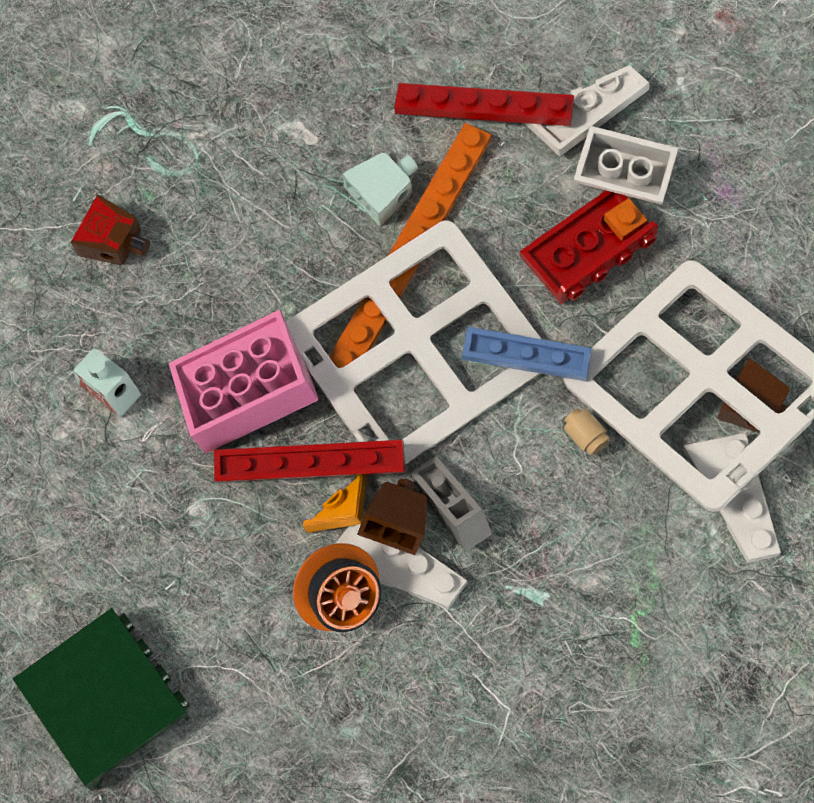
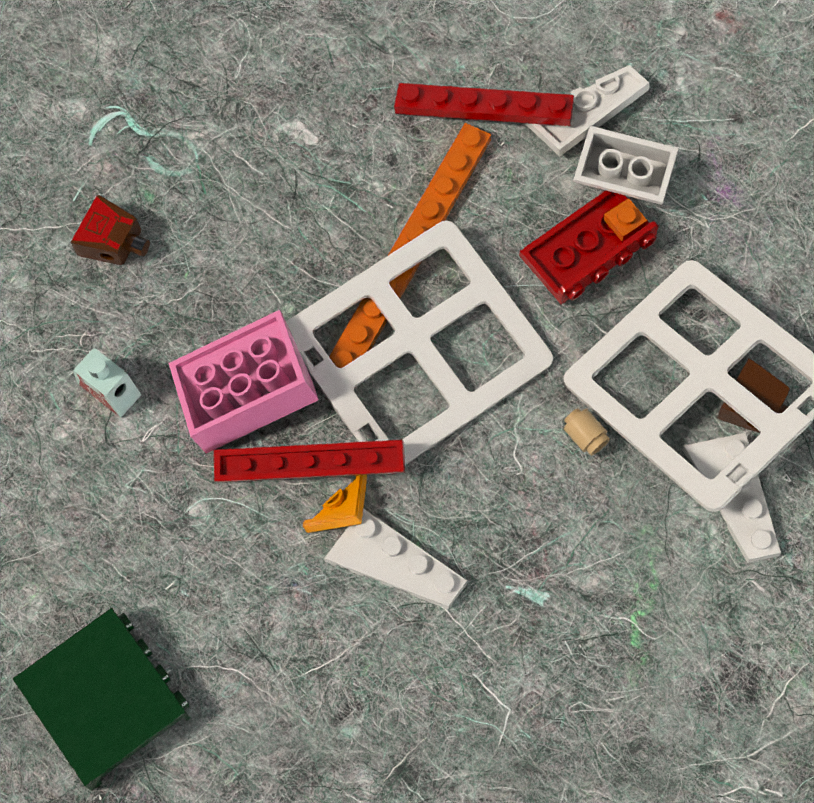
(337, 588): orange piece -> none
(380, 185): light aqua torso -> none
(396, 517): reddish brown torso -> none
(452, 503): light grey slope -> none
(526, 353): medium blue plate -> none

